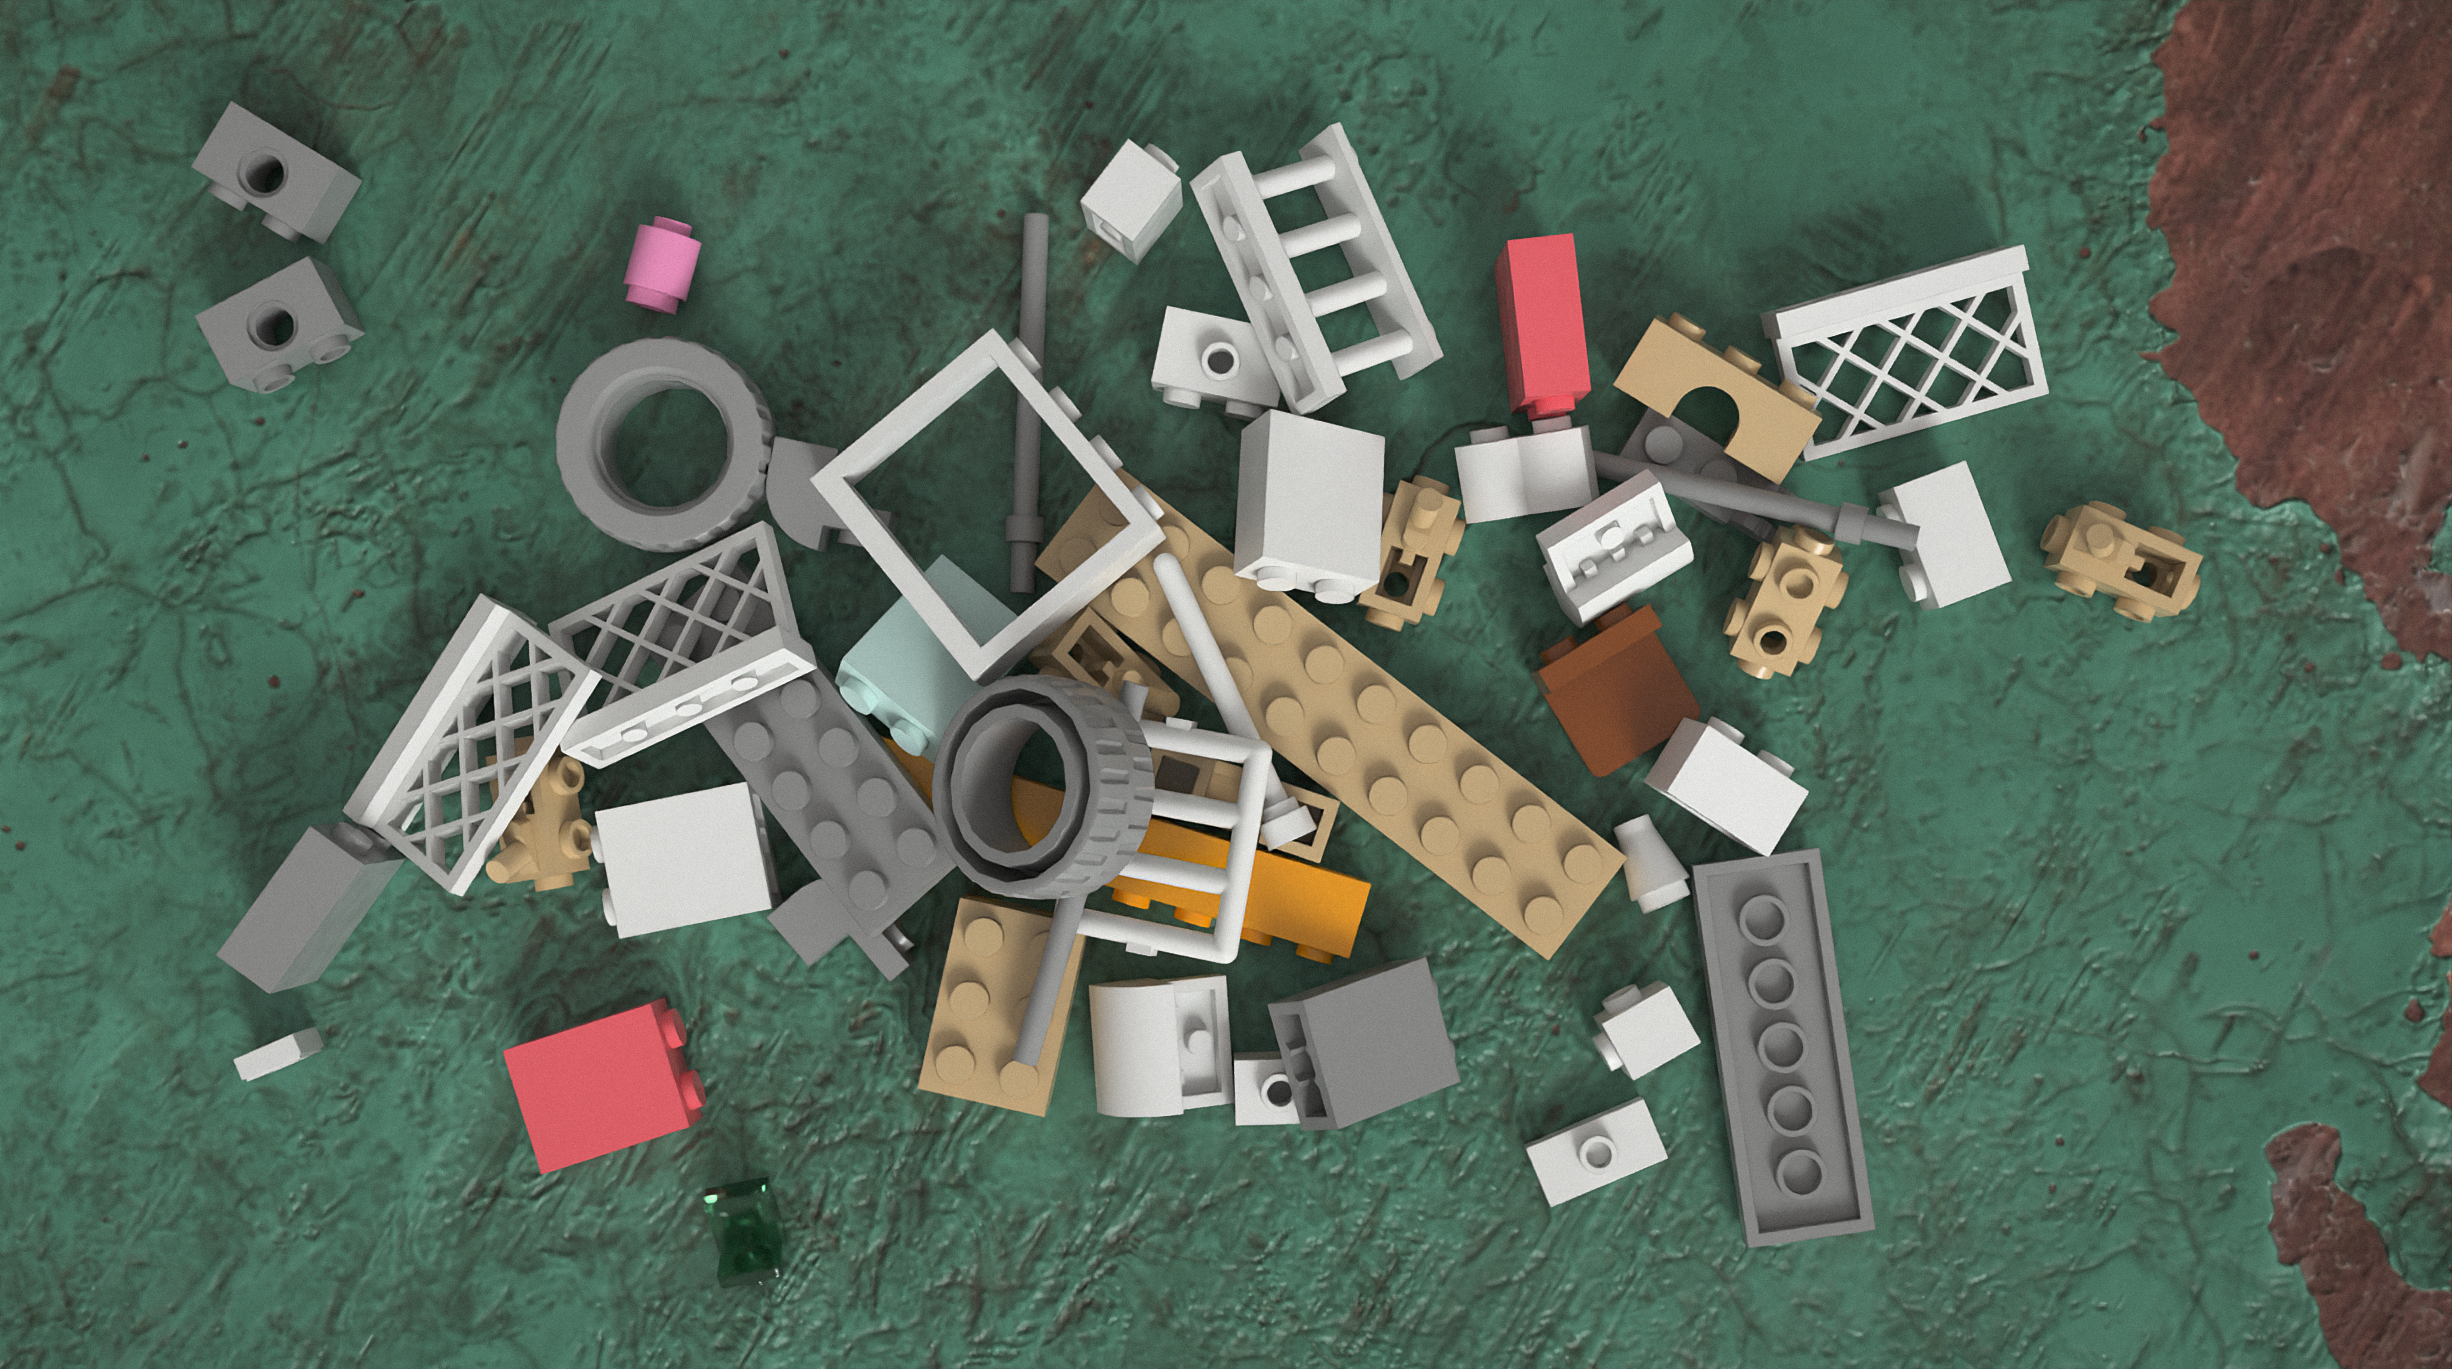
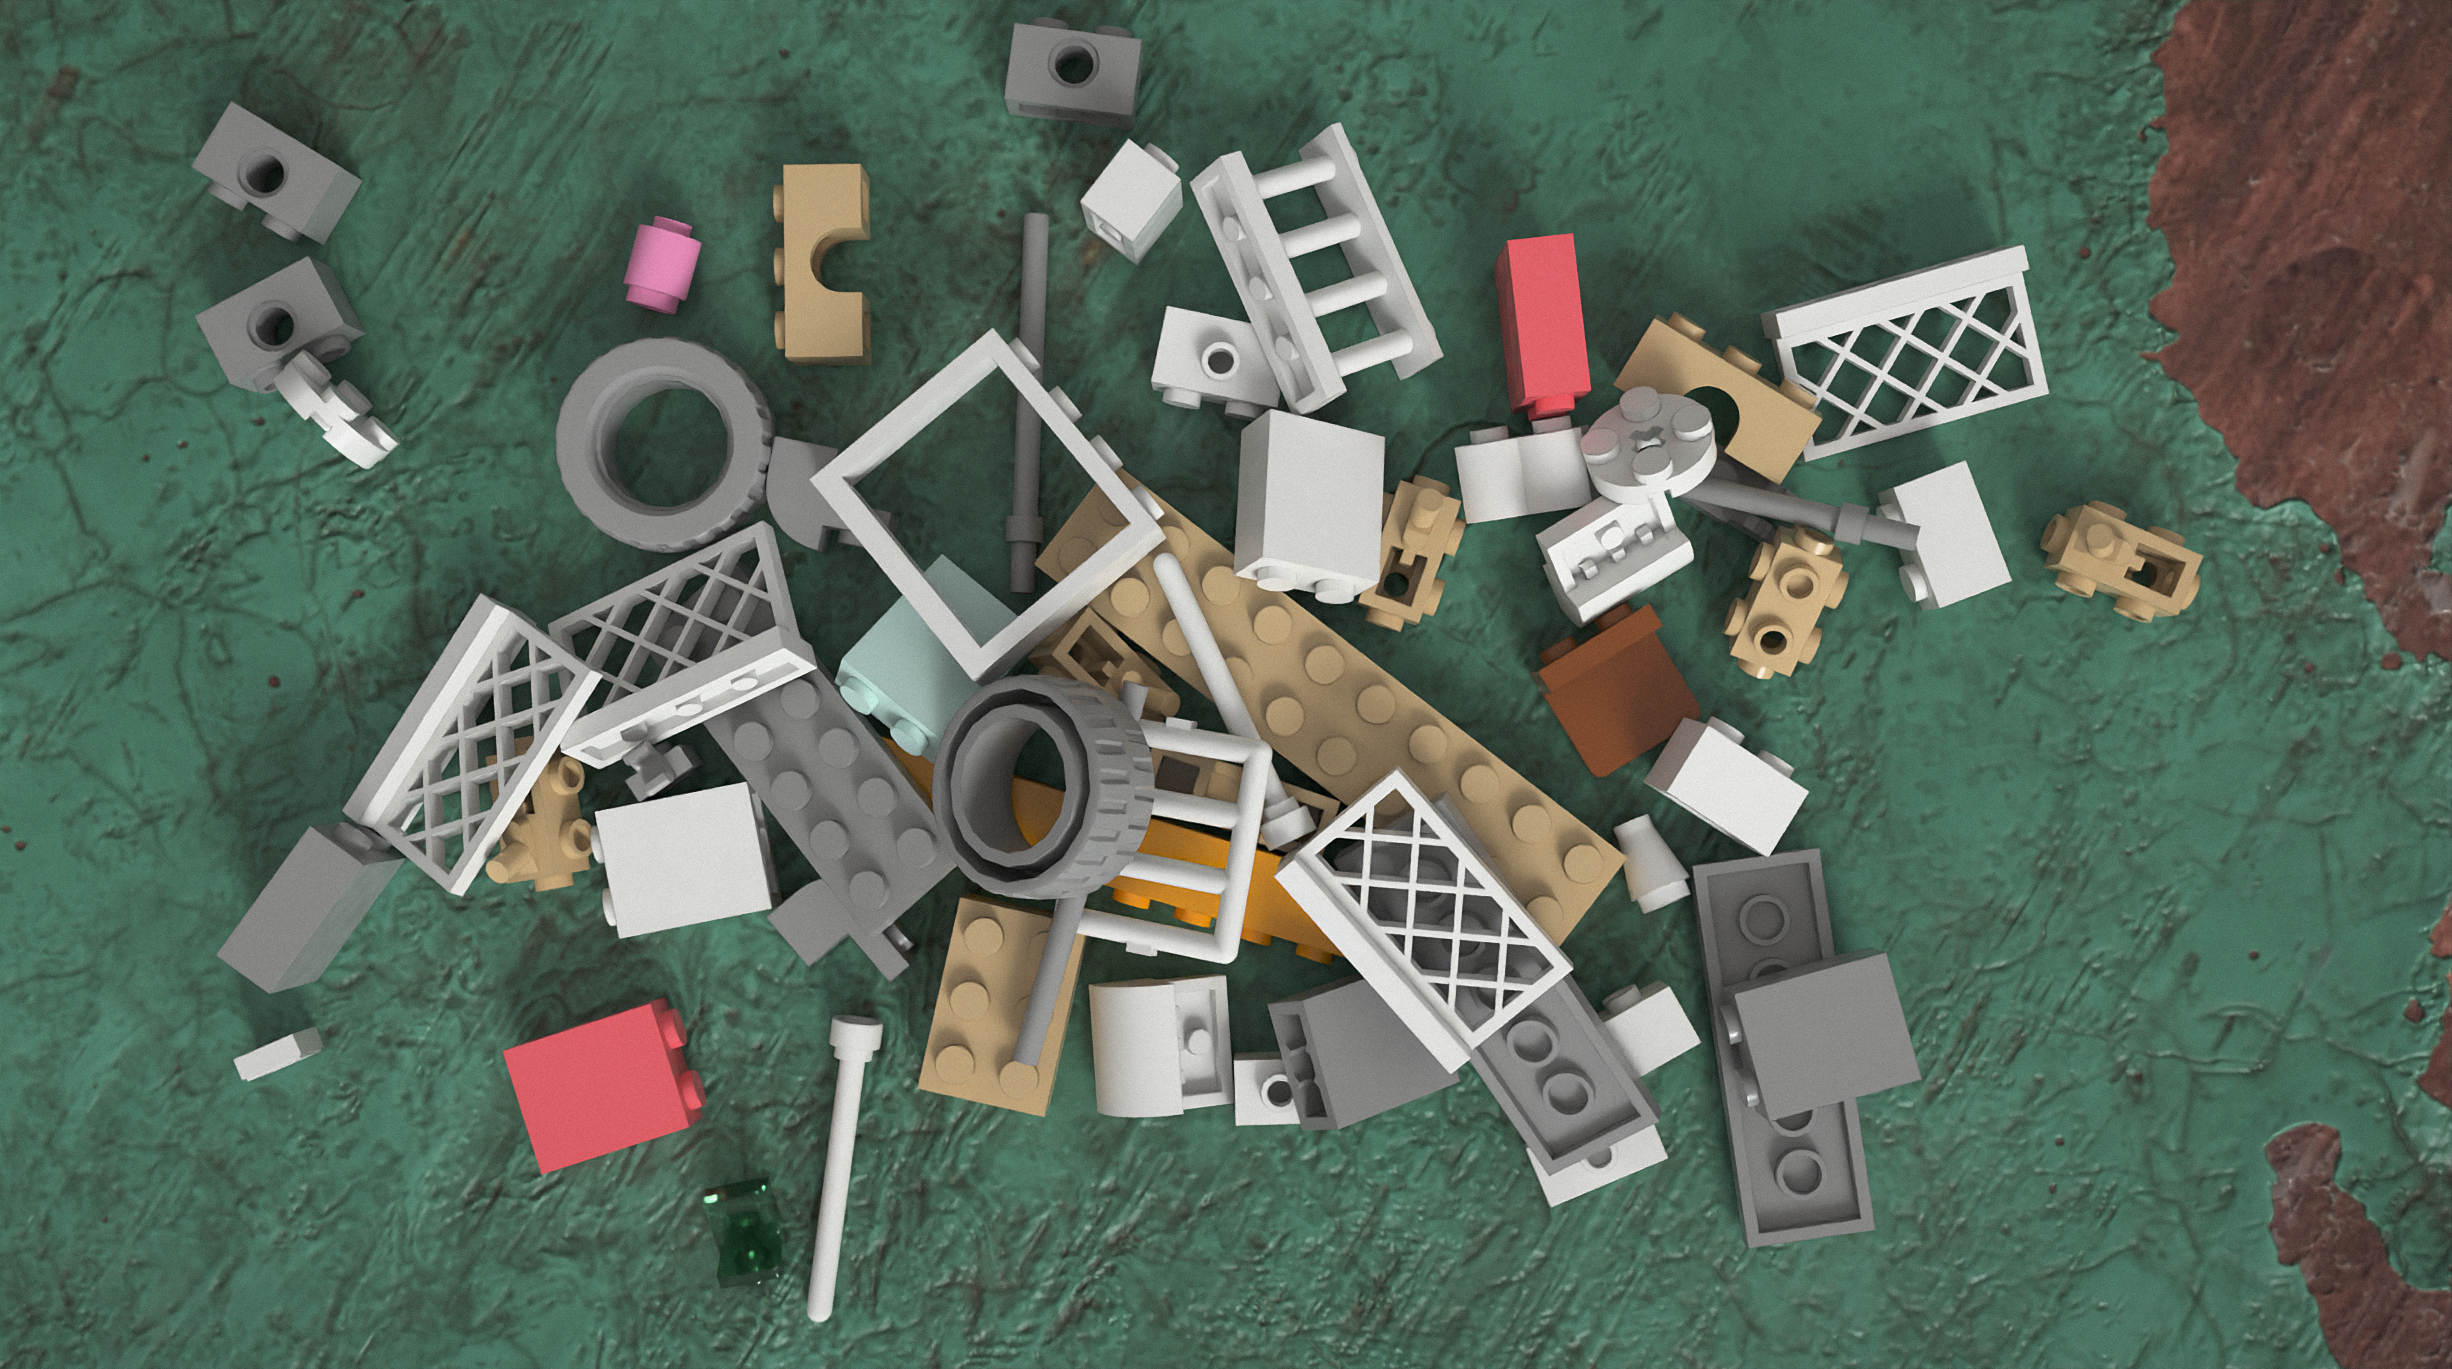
(336, 410): none -> white plate
(660, 768): none -> light grey plate
(819, 210): none -> tan arch
(854, 1045): none -> white piece
(1102, 100): none -> light grey brick
(1380, 956): none -> white fence
(1554, 1059): none -> light grey plate
(1643, 420): none -> white plate
(1818, 1034): none -> light grey brick

